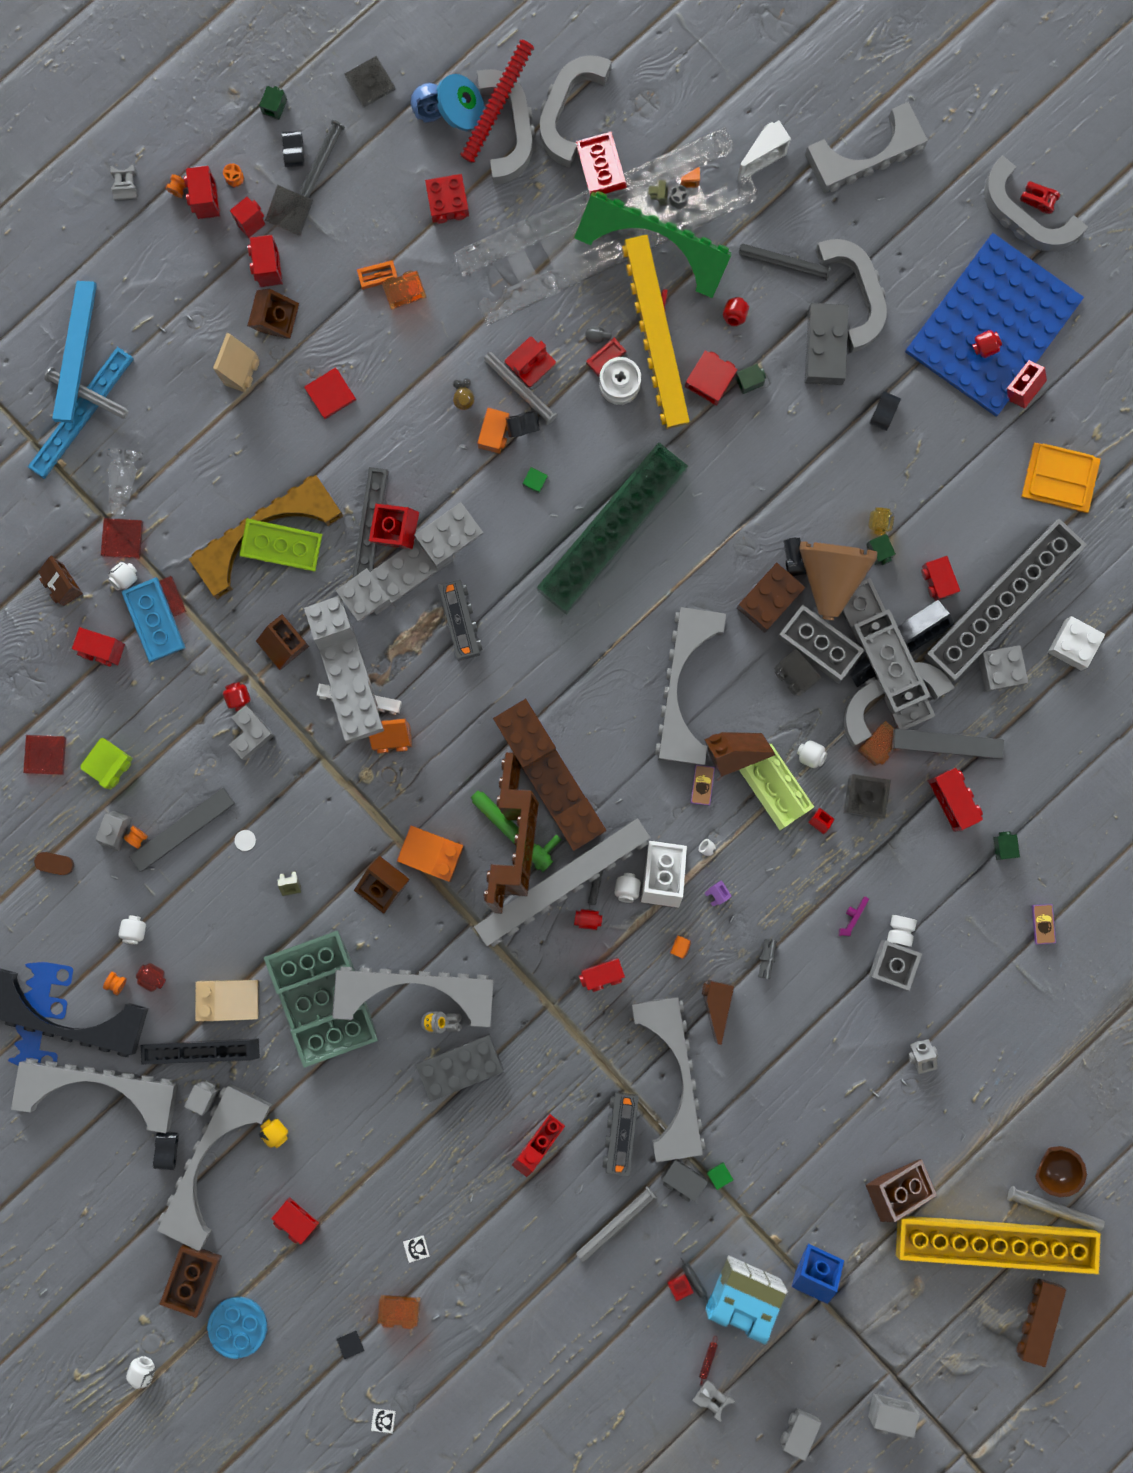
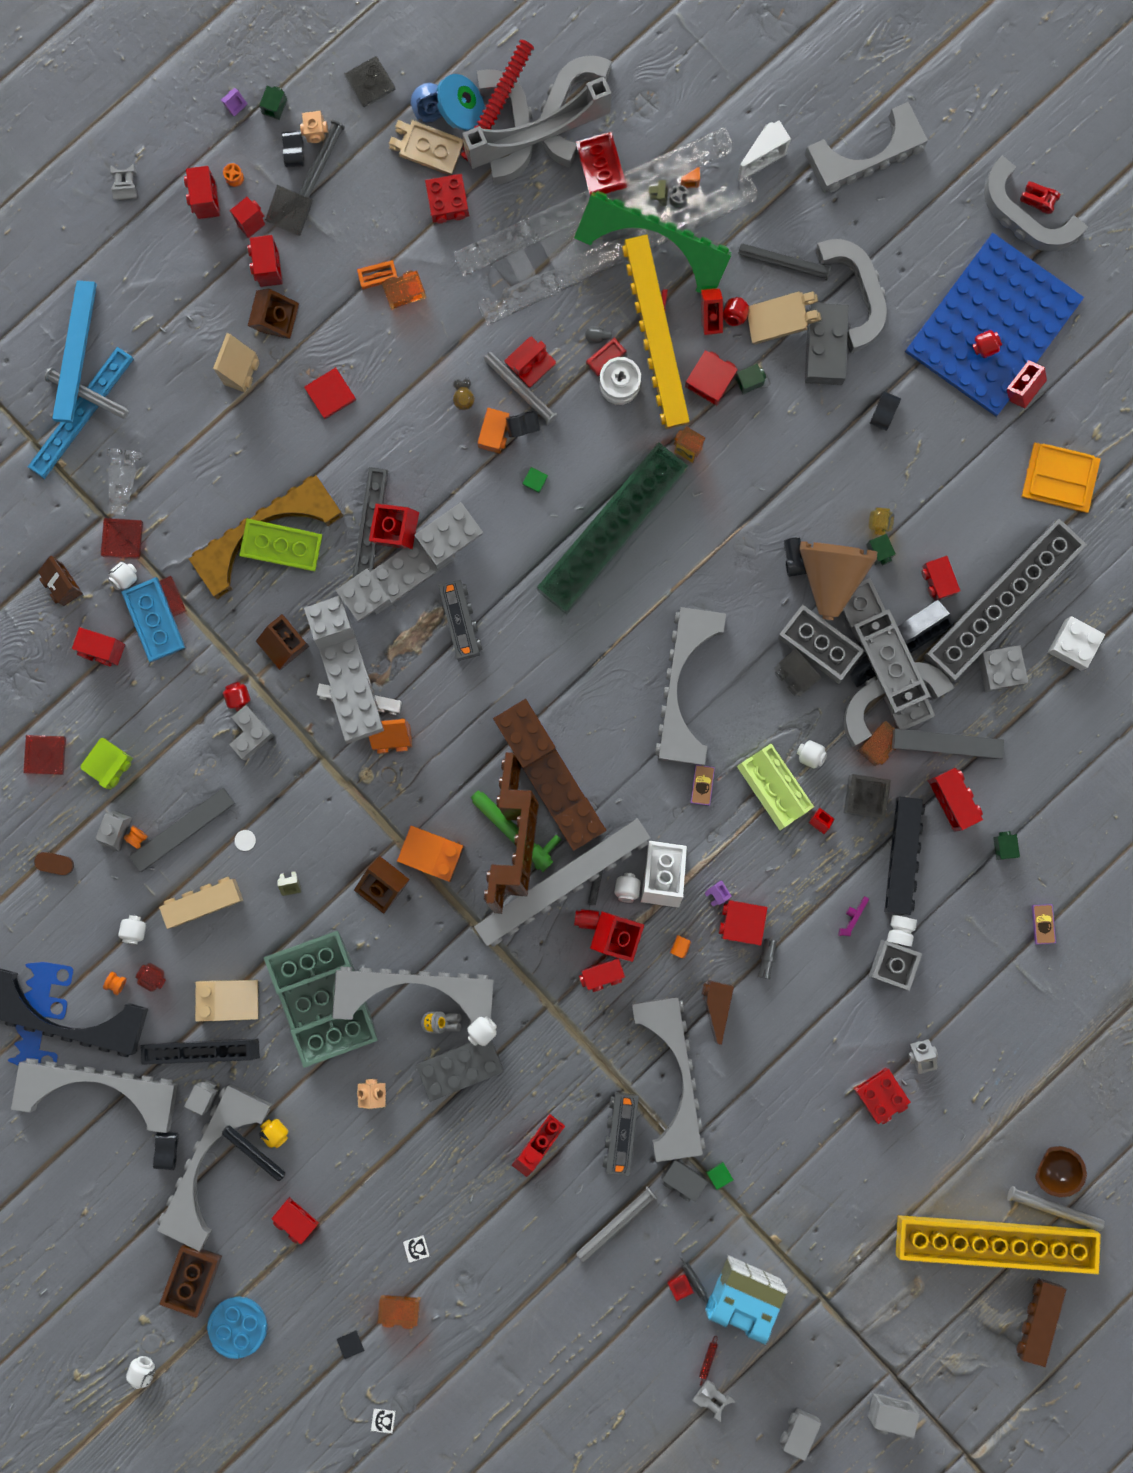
(176, 186): orange wheel -> none
(200, 903): none -> tan brick
(234, 102): none -> medium lavender tile
(253, 1153): none -> black axle
(314, 127): none -> light nougat brick
(371, 1094): none -> light nougat brick
(427, 146): none -> tan tile
(482, 1031): none -> white head
(488, 145): none -> light grey arch
(617, 936): none -> red brick
(688, 444): none -> clear orange brick
(707, 847): white hinge -> none
(712, 311): none -> red brick
(737, 750): reddish brown slope -> none
(743, 922): none -> red brick
(770, 597): reddish brown brick -> none
(781, 316): none -> tan tile
(818, 1274): blue slope -> none
(882, 1096): none -> red brick
(901, 1191): reddish brown slope -> none
(903, 855): none -> black brick

